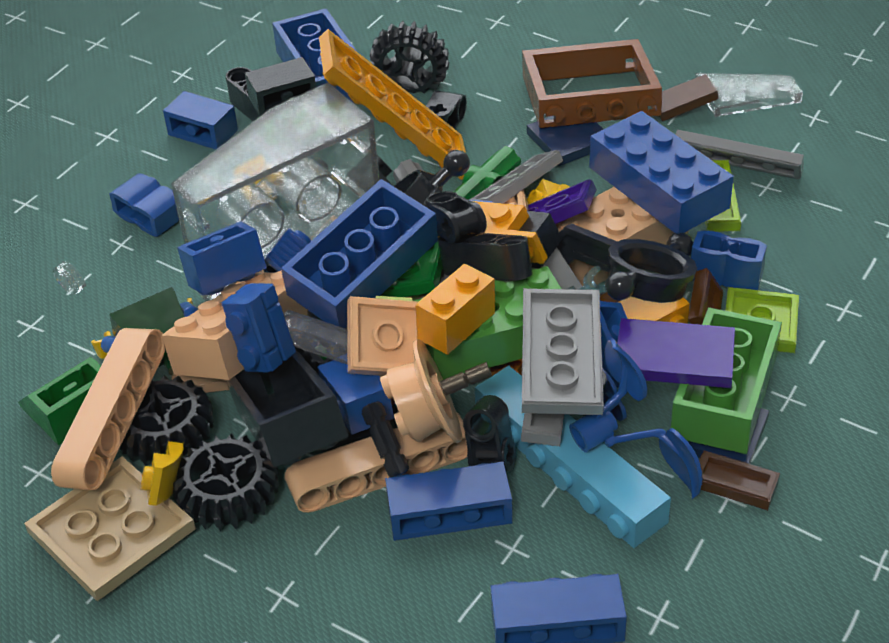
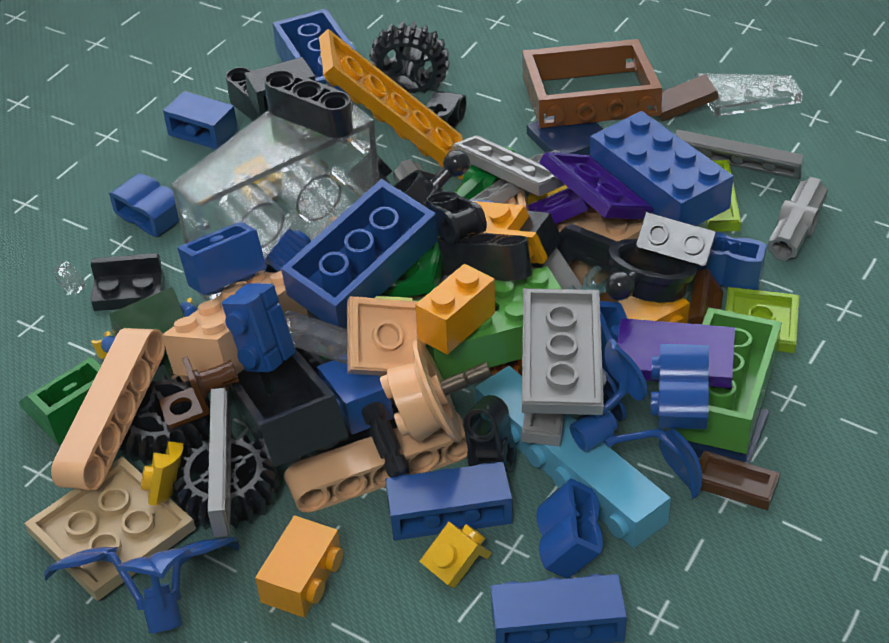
(125, 280): none -> black bracket
(159, 601): none -> blue plant
(201, 383): none -> reddish brown bracket
(220, 463): none -> light grey tile
(299, 566): none -> light orange brick
(309, 103): none -> black beam
(454, 553): none -> yellow bracket
(508, 165): none -> light grey tile
(569, 529): none -> blue brick
(596, 185): none -> dark purple tile
(676, 239): none -> bracket
(682, 386): none -> blue brick
(797, 219): none -> light grey piece

